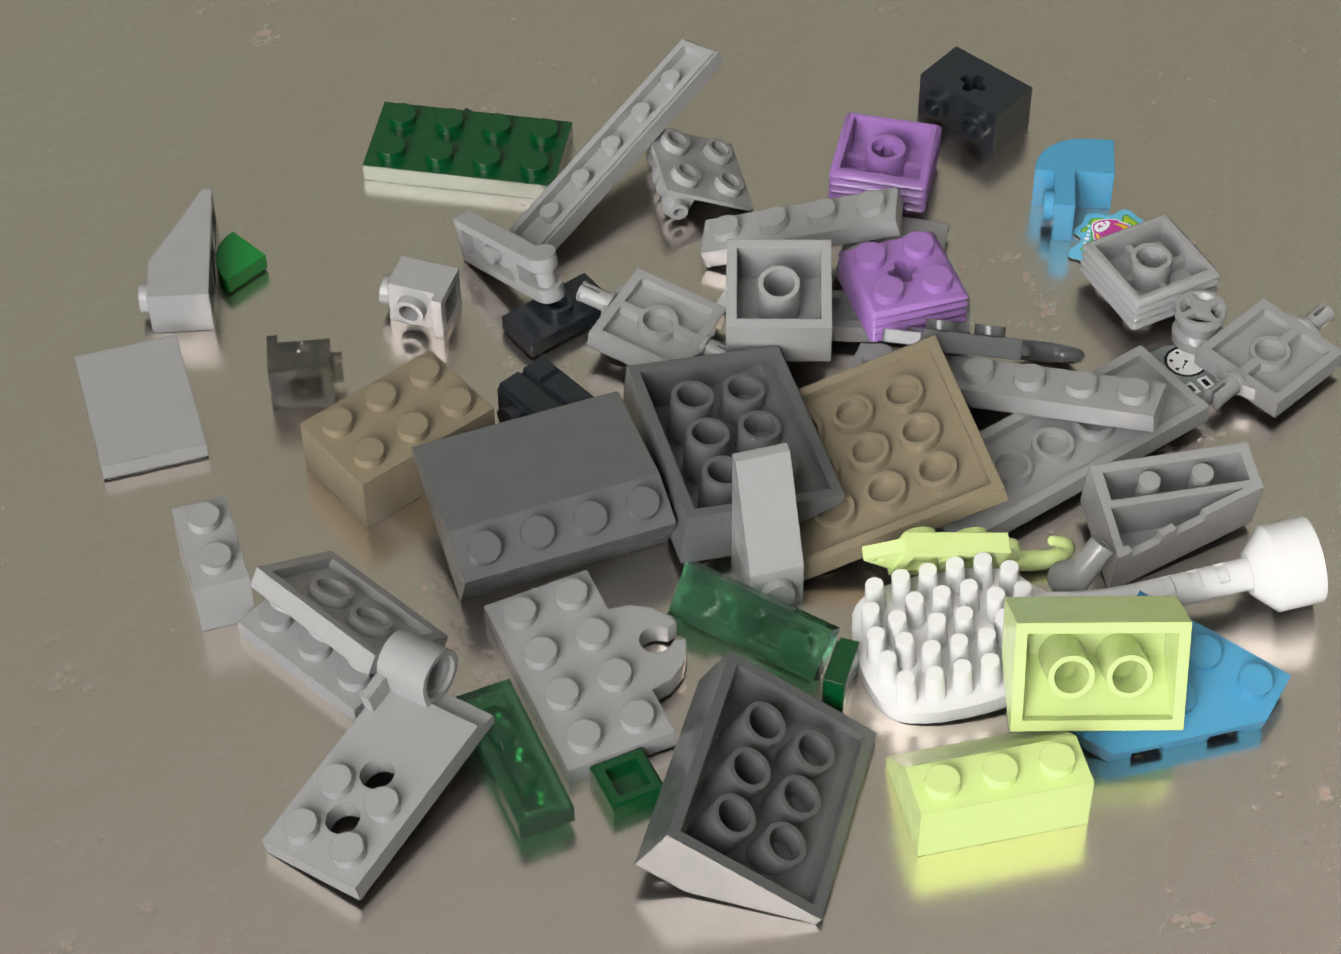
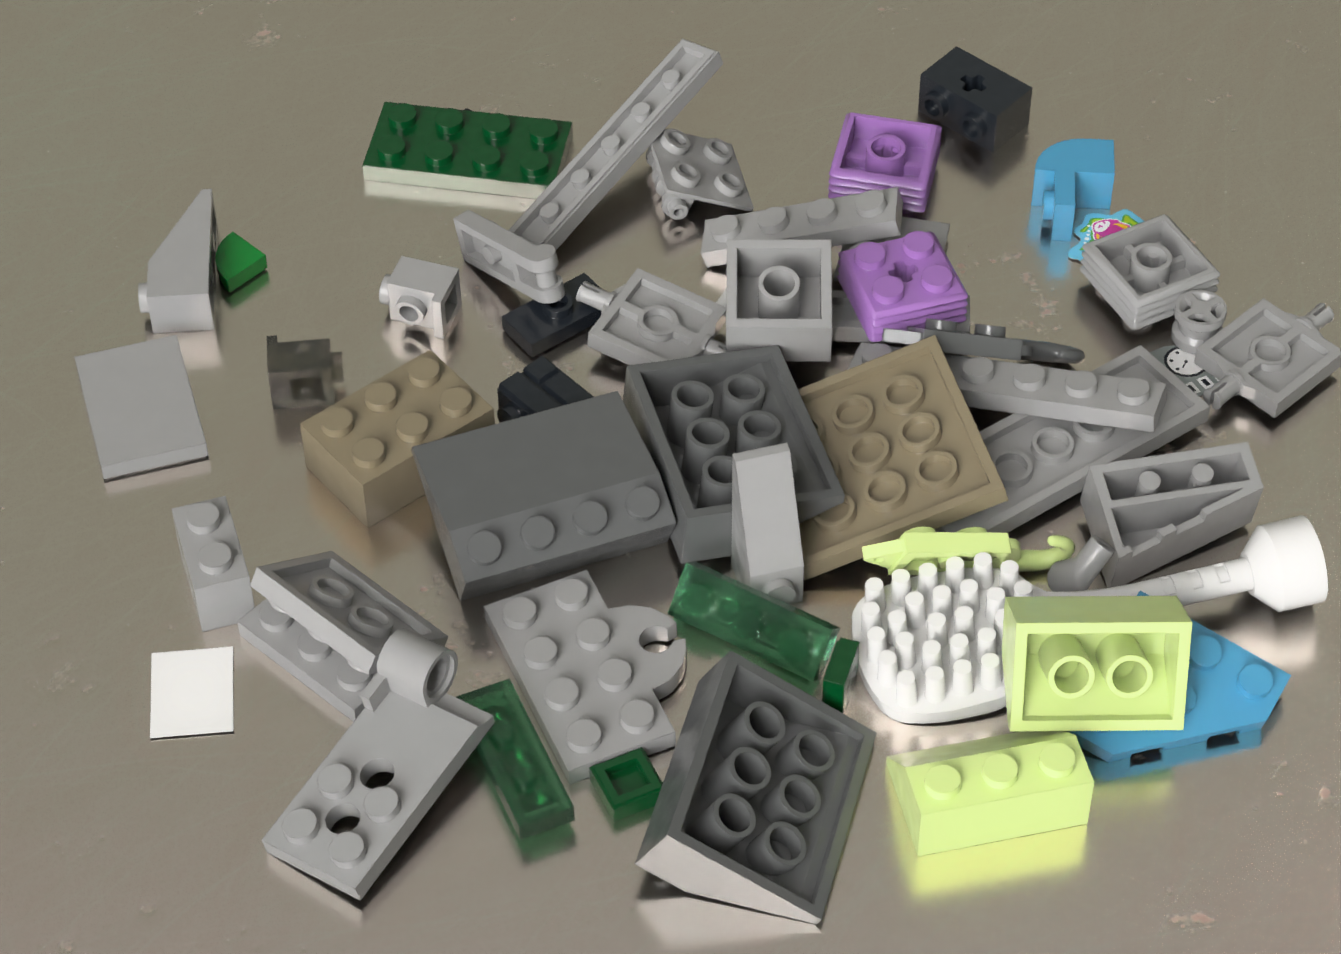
(191, 692): none -> white sticker

